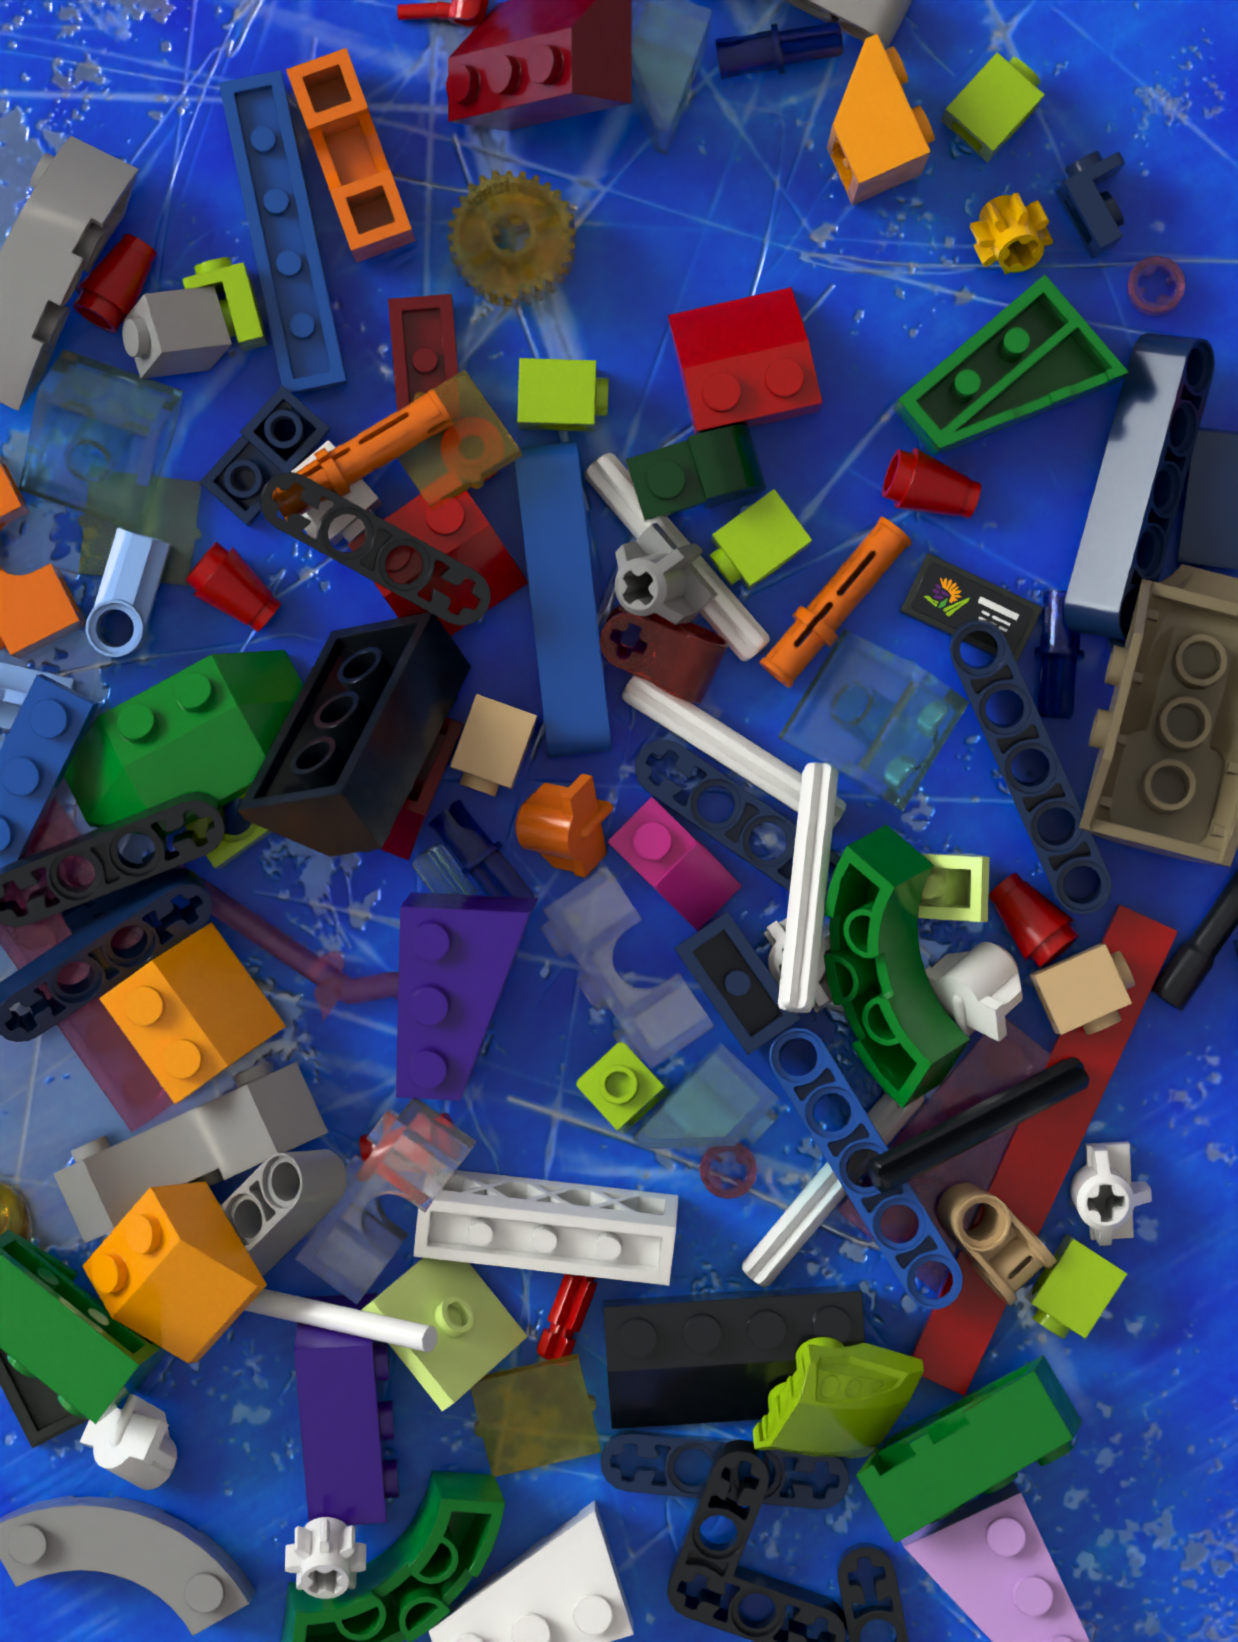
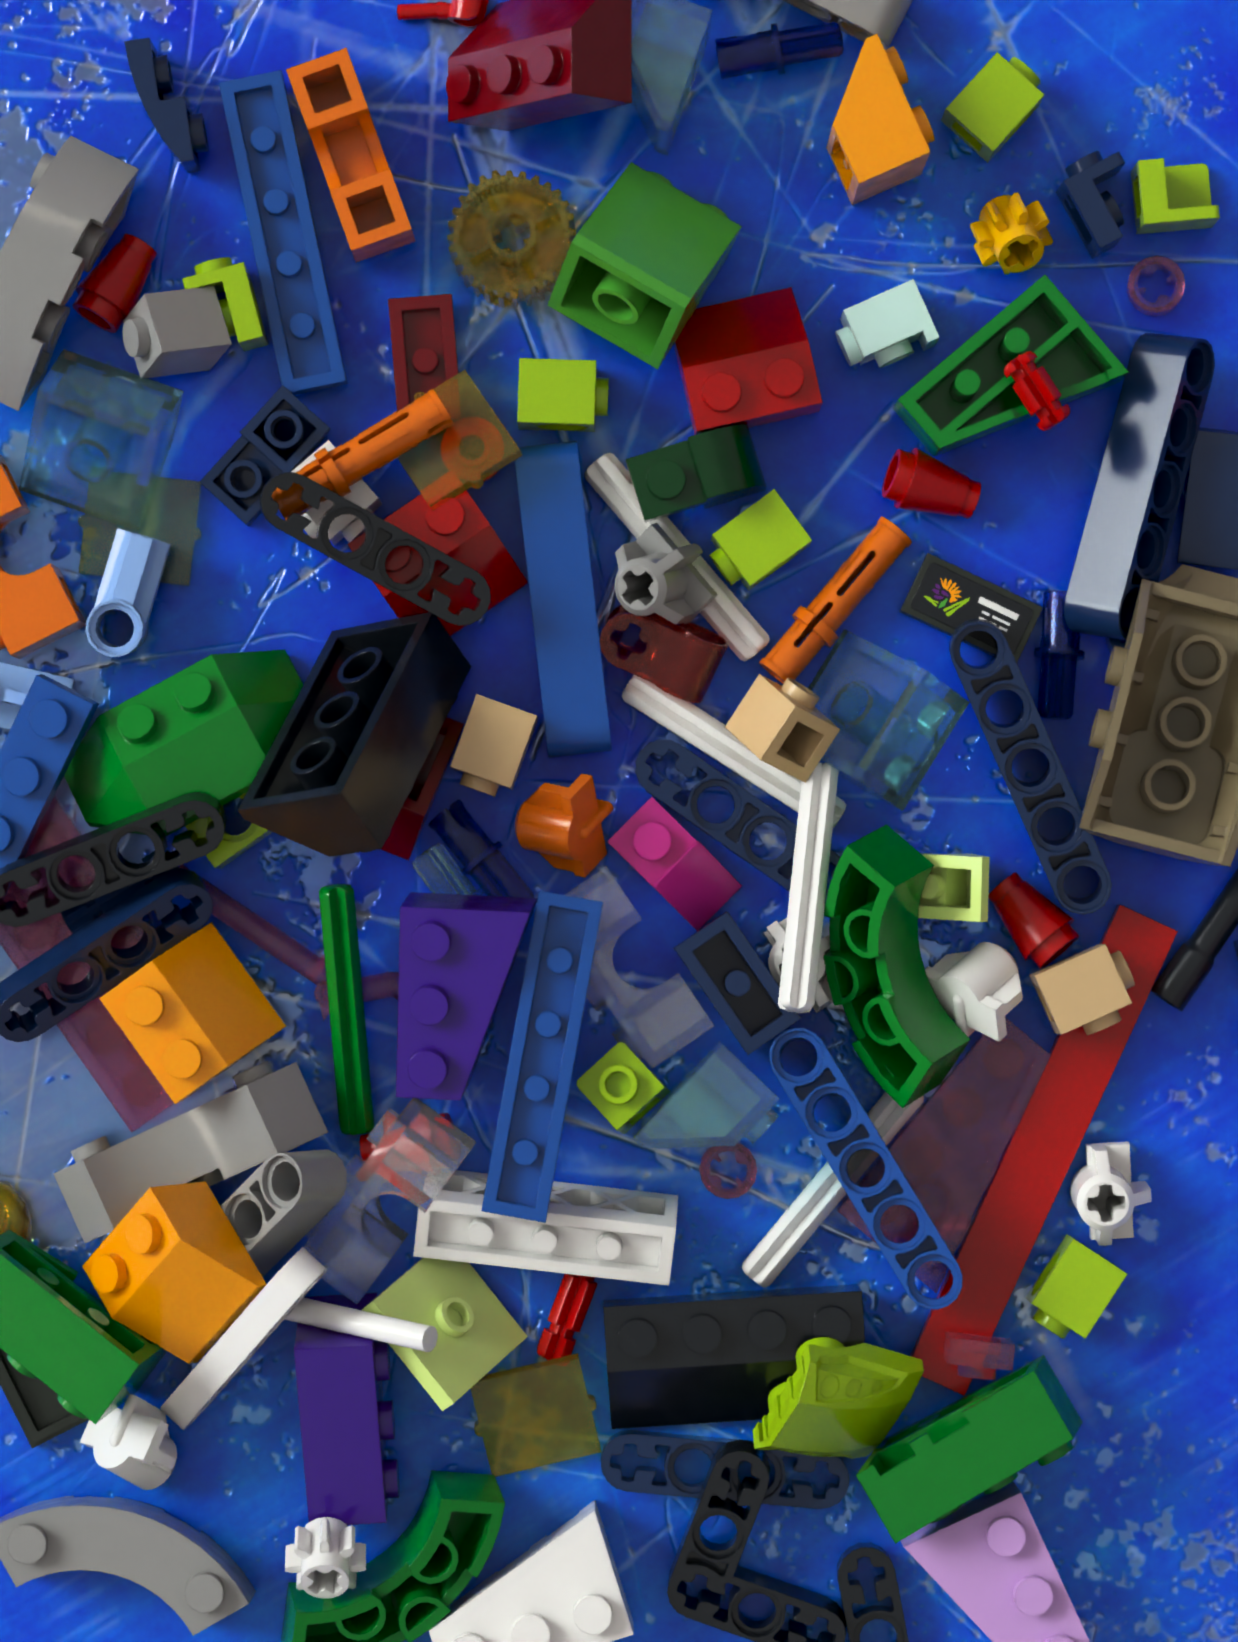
(172, 118): none -> dark blue slope
(232, 587): red cone -> none
(243, 1338): none -> white beam
(346, 1009): none -> green axle
(542, 1056): none -> blue plate
(643, 264): none -> bright green slope
(783, 726): none -> tan brick
(886, 326): none -> light aqua brick
(977, 1124): black axle -> none
(978, 1354): none -> clear pink plate
(1000, 1247): tan piece -> none
(1036, 390): none -> red piece
(1171, 197): none -> lime panel

